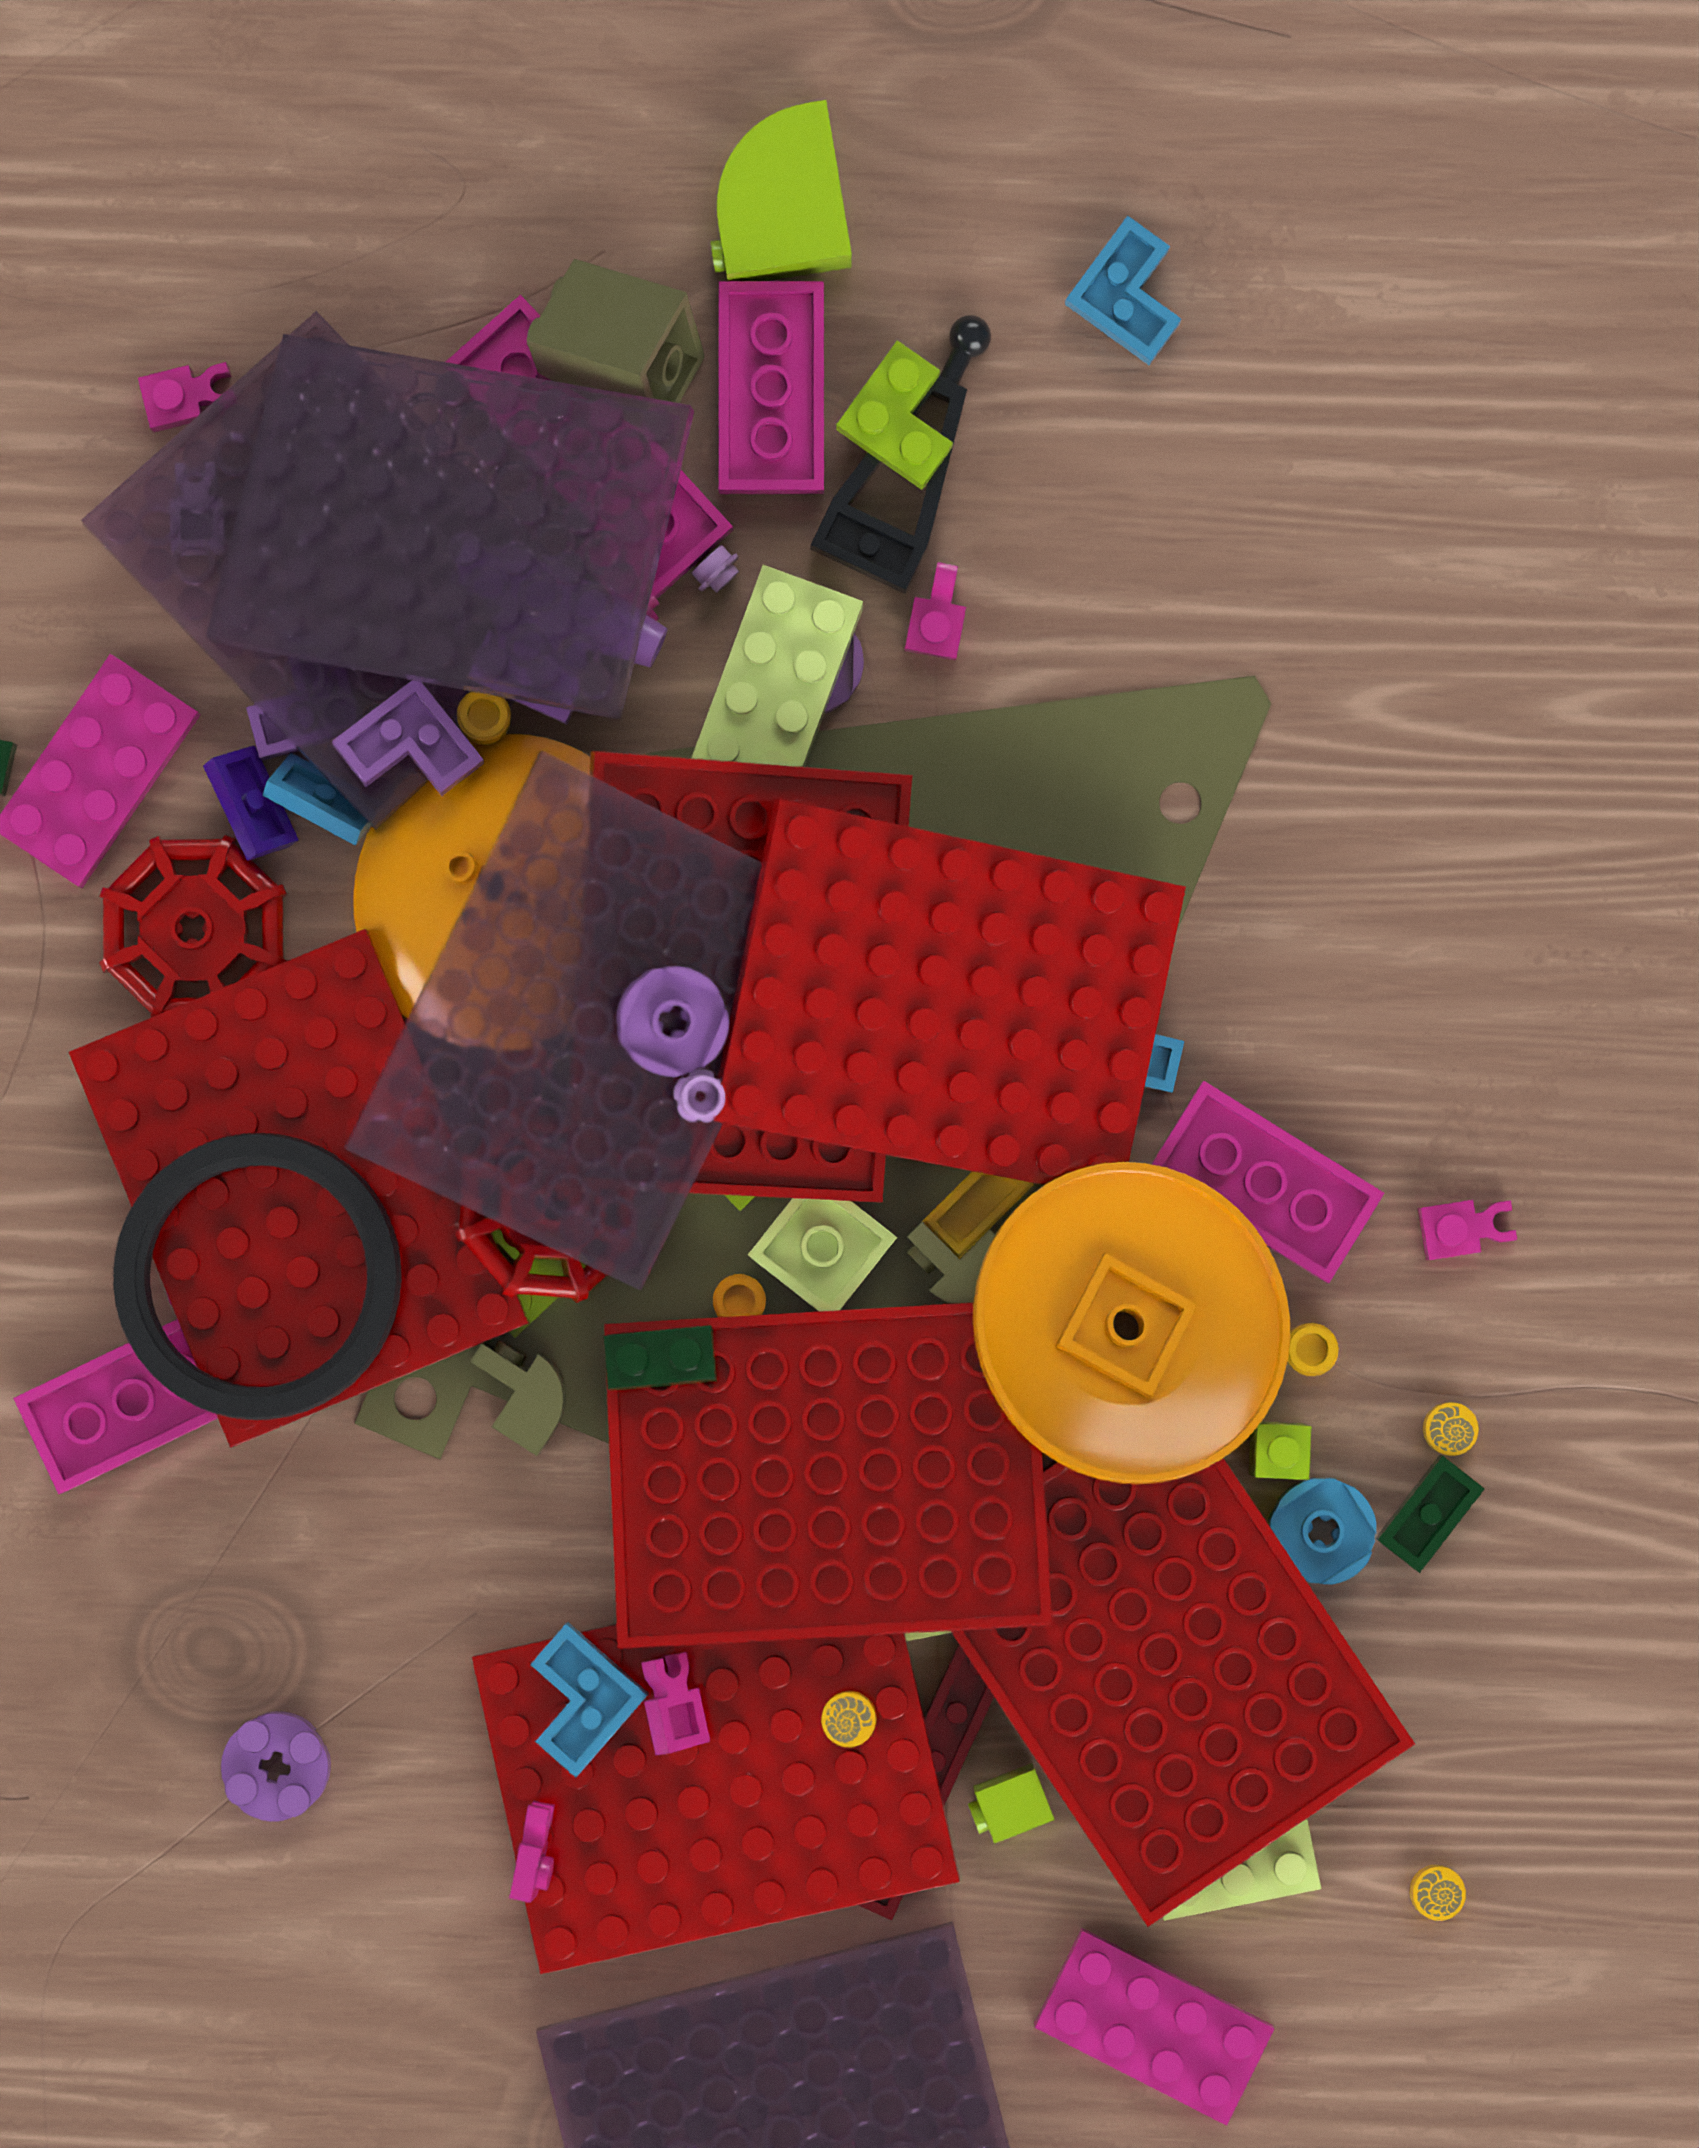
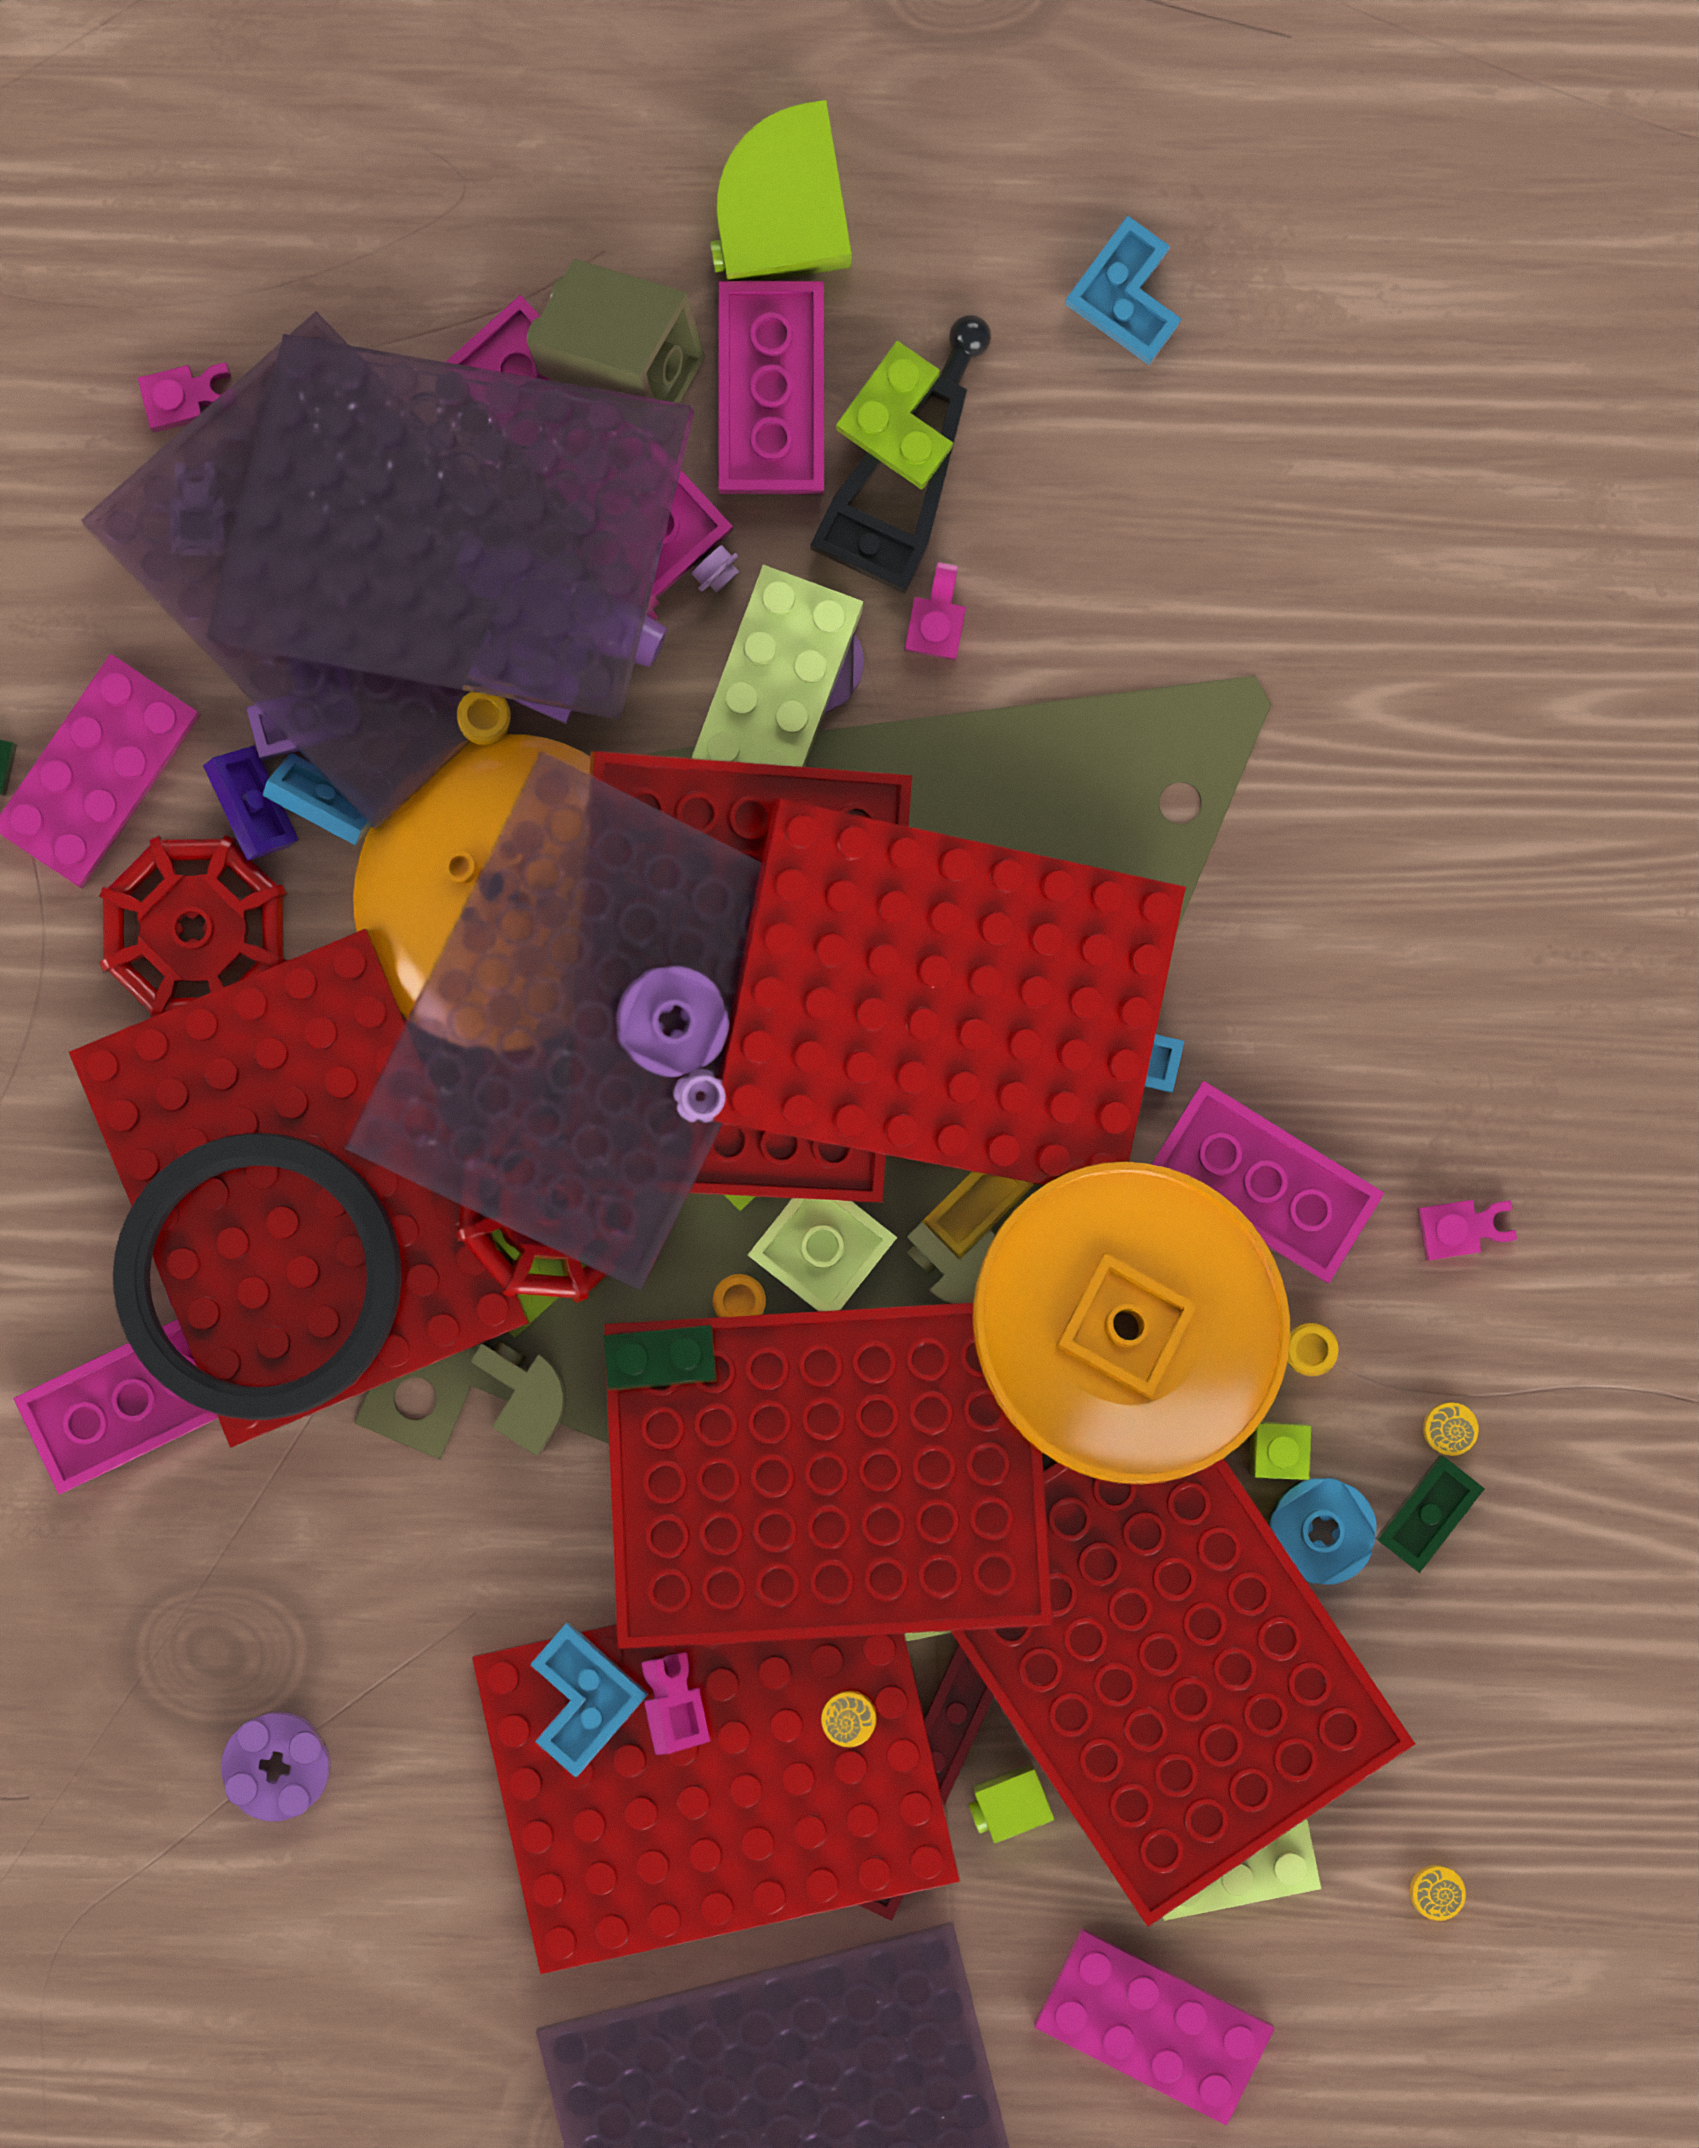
(412, 726): medium lavender plate -> none
(532, 1866): dark pink plate -> none

